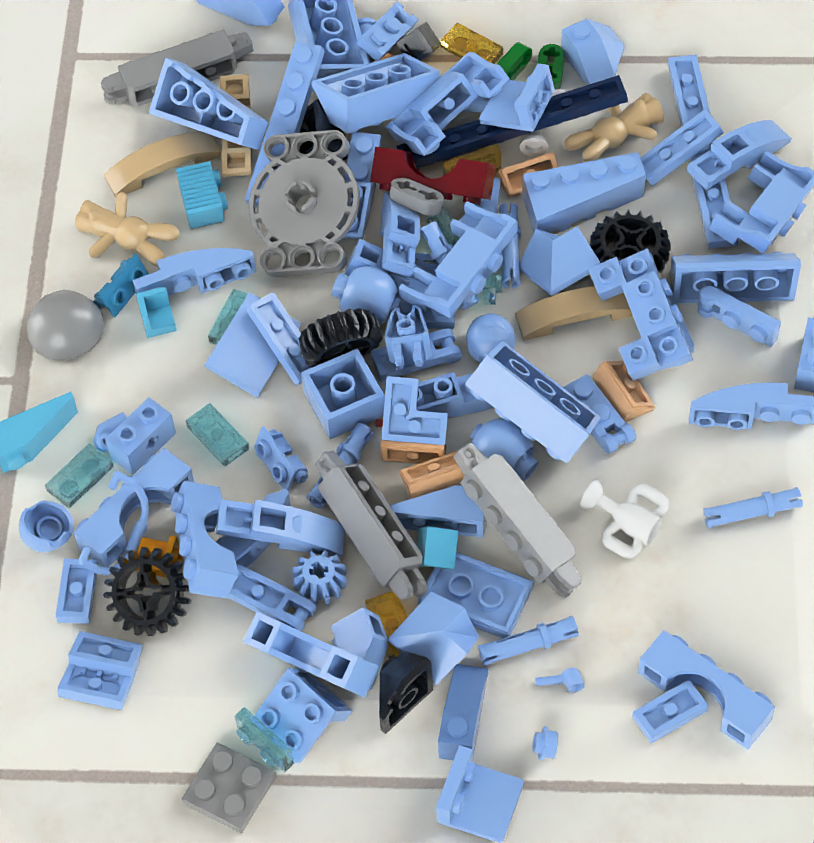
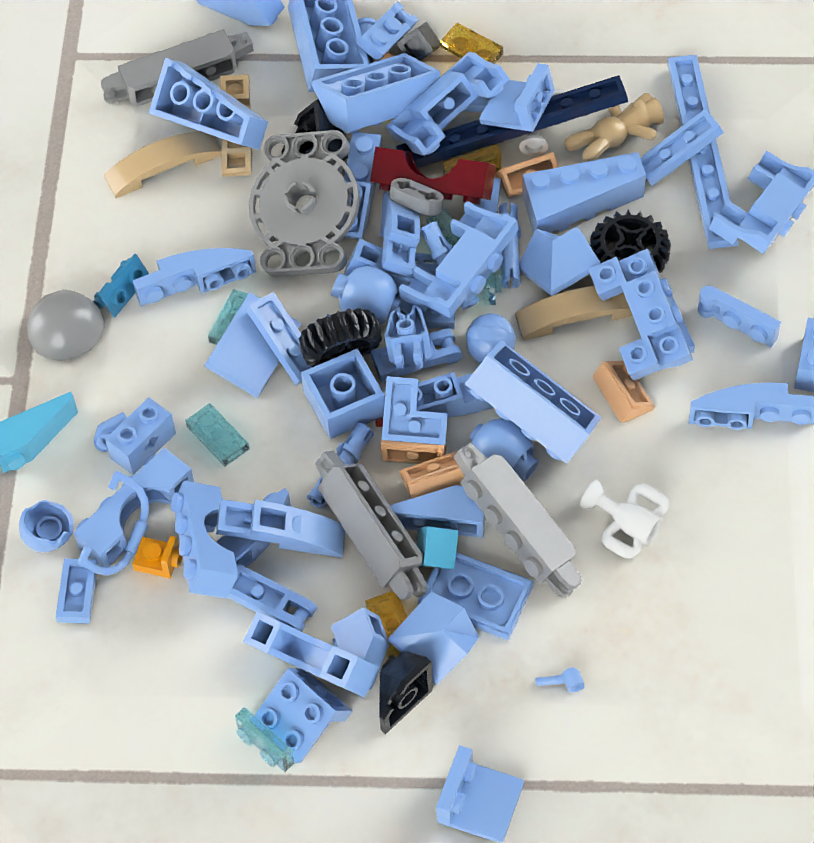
(79, 475): clear light blue plate -> none
(100, 670): light blue slope -> none
(128, 232): tan animal -> none
(147, 579): black gear -> none
(156, 312): medium azure panel -> none
(200, 194): medium azure brick -> none
(229, 787): light grey plate -> none
(273, 449): light blue hinge -> none
(291, 102): light blue plate -> none
(323, 566): light blue gear -> none
(462, 710): medium blue slope -> none
(515, 60): green beam -> none
(529, 640): light blue pin -> none
(545, 743): light blue plate -> none
(556, 68): green beam -> none
(589, 394): light blue plate -> none
(592, 50): light blue slope -> none
(670, 711): light blue plate -> none
(672, 662): light blue arch -> none
(737, 149): light blue slope -> none
(740, 275): light blue slope -> none
(766, 505): light blue pin -> none

